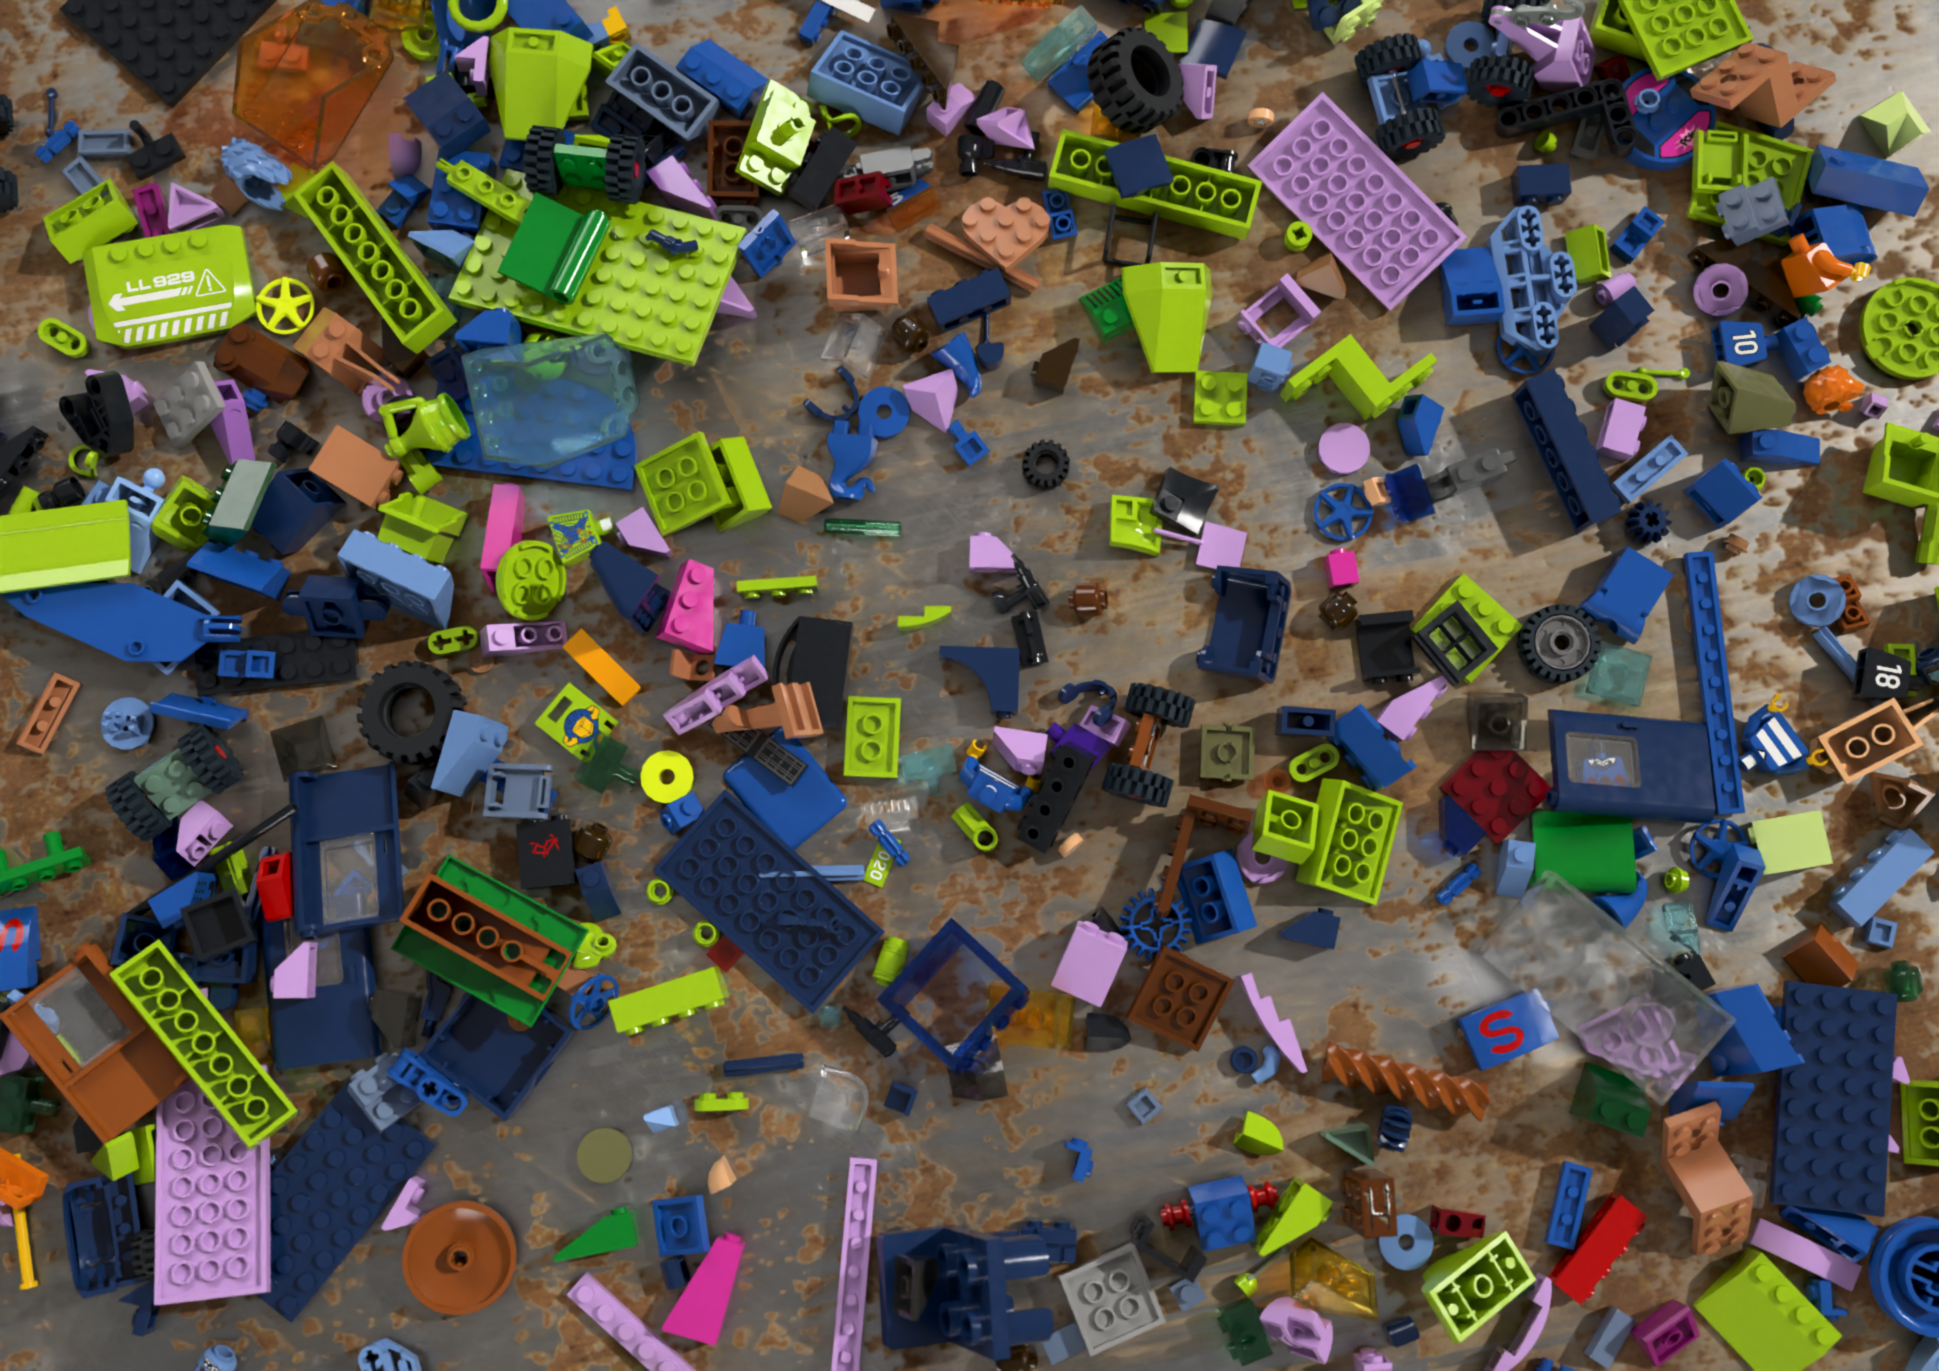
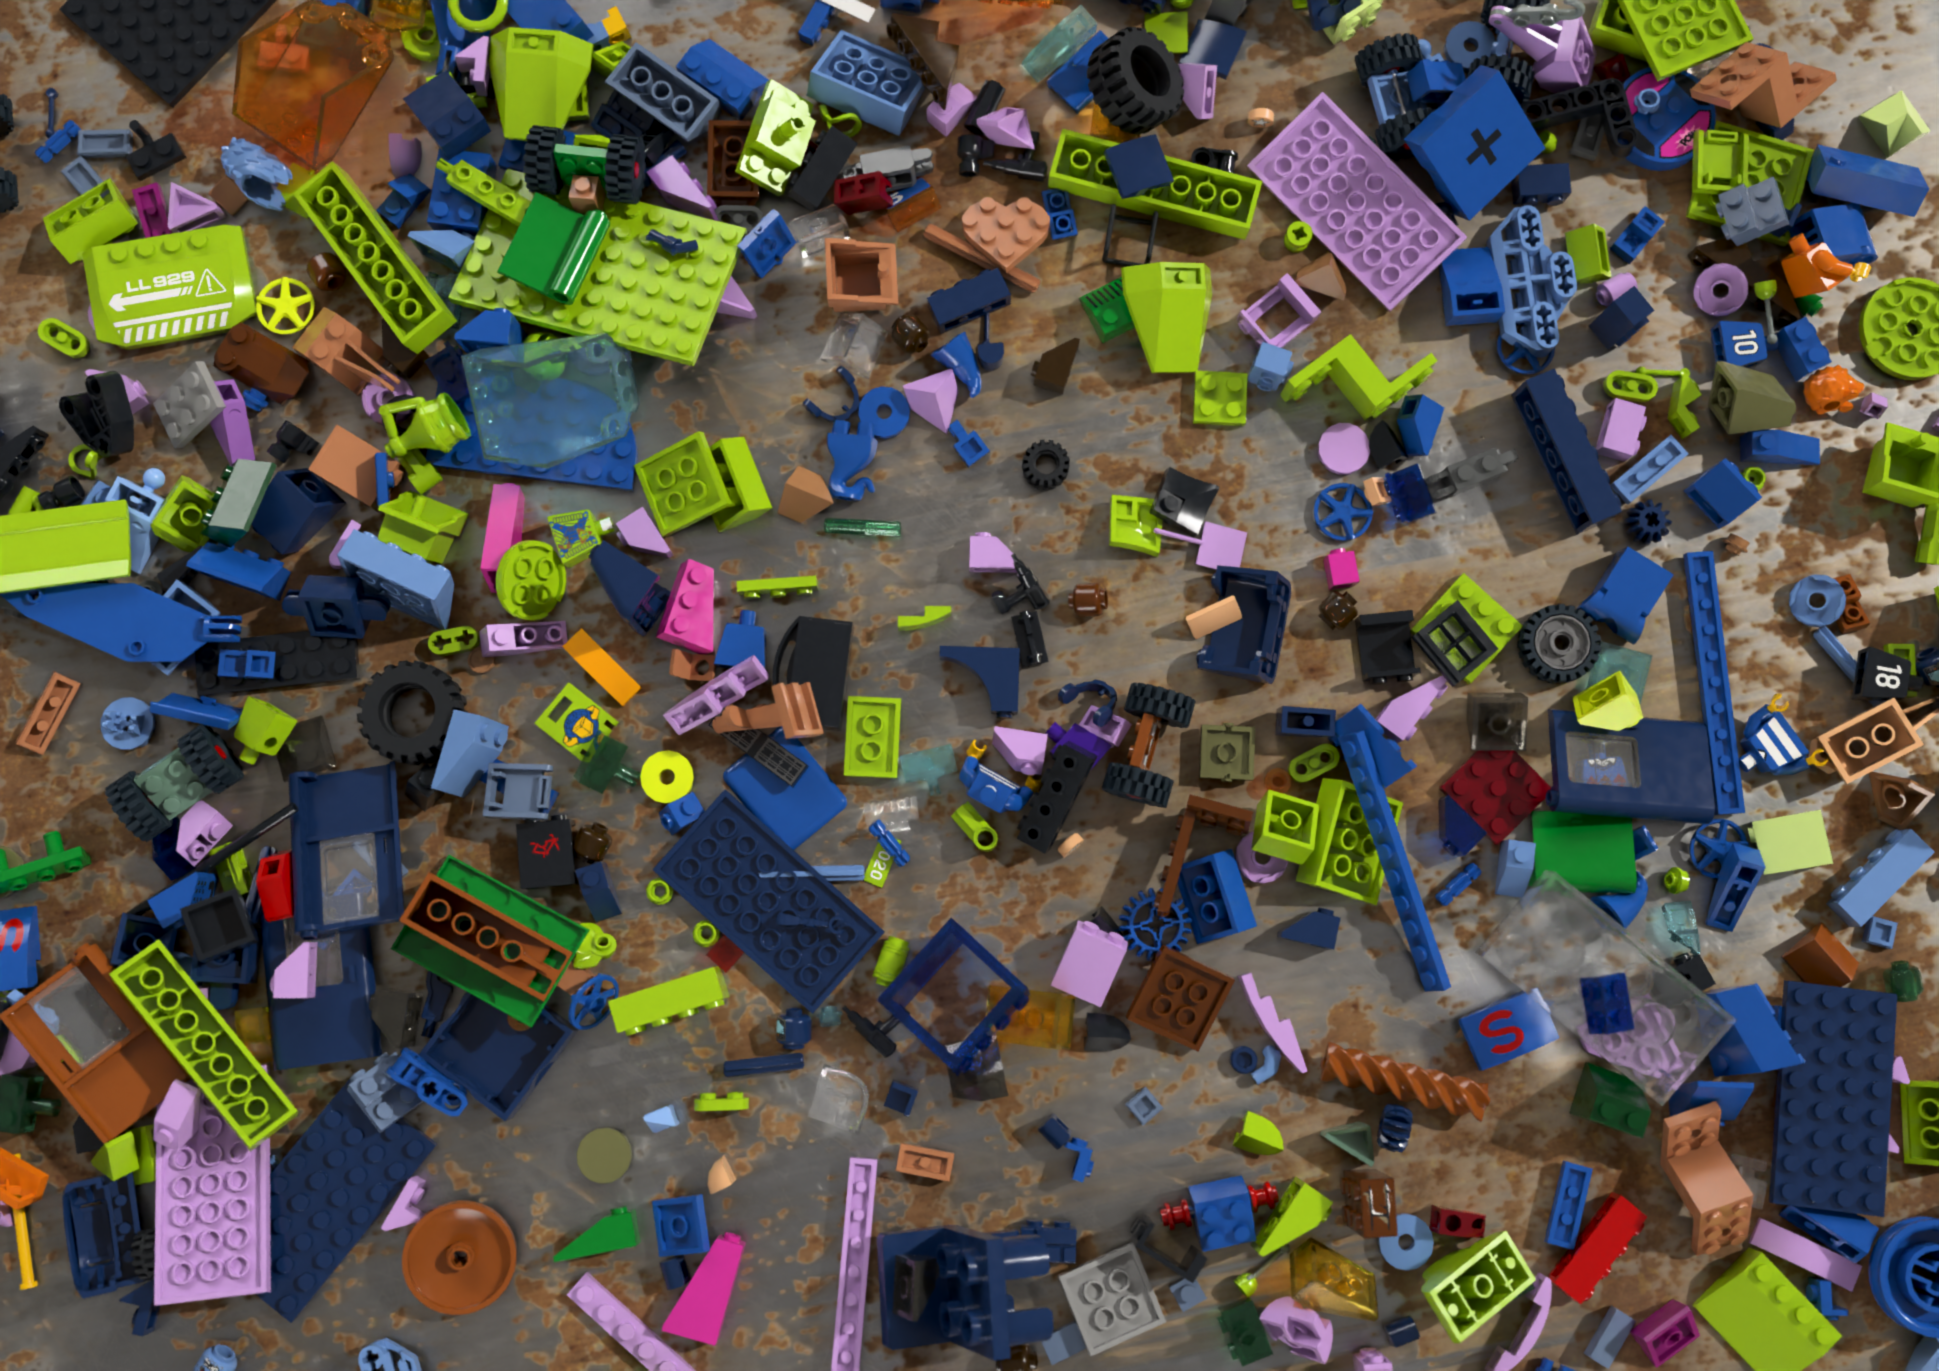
(178, 1115): none -> lavender slope
(262, 729): none -> lime torso
(333, 559): none -> lavender plate
(384, 478): none -> blue plate
(586, 194): none -> nougat brick
(793, 1029): none -> dark blue head
(925, 1162): none -> nougat plate
(1055, 1131): none -> dark blue brick
(1214, 617): none -> light nougat slope
(1385, 446): none -> black brick
(1394, 861): none -> blue plate
(1475, 142): none -> blue tile
(1607, 1004): none -> clear blue bracket
(1608, 704): none -> neon yellow slope
(1683, 393): none -> lime slope
(1765, 291): none -> hinge

